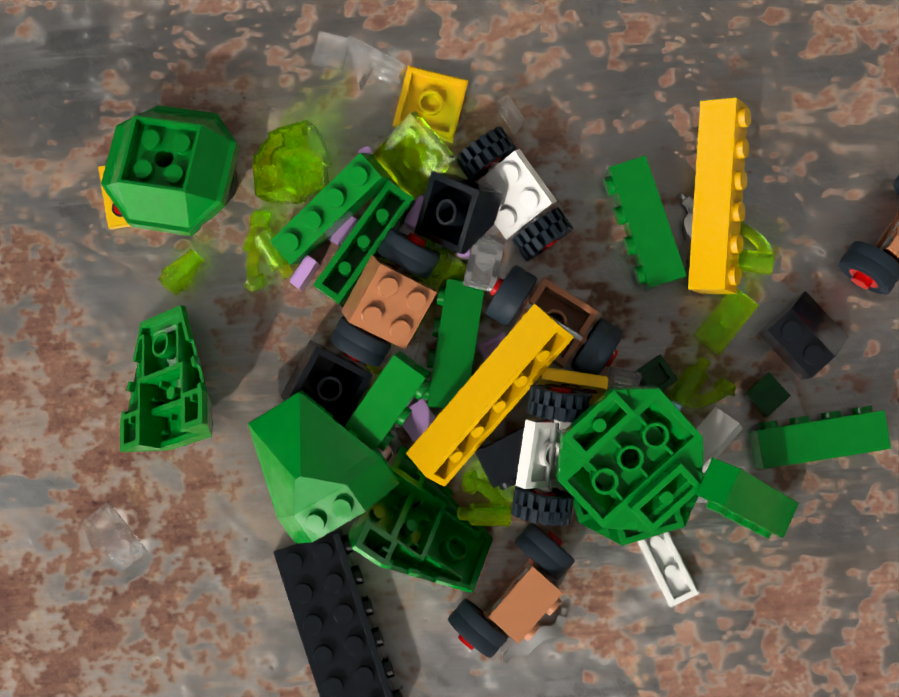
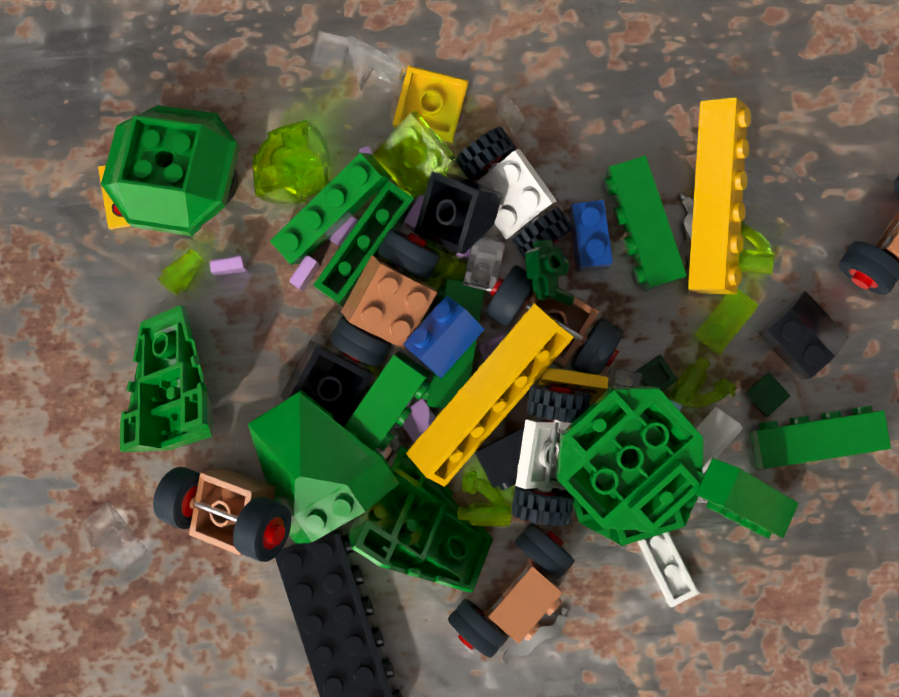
(224, 510): none -> brick
(228, 266): none -> lavender tile
(257, 219): clear neon green hand -> none
(262, 246): clear neon green plant -> none
(443, 336): none -> blue brick
(544, 268): none -> dark green piece
(590, 236): none -> blue brick

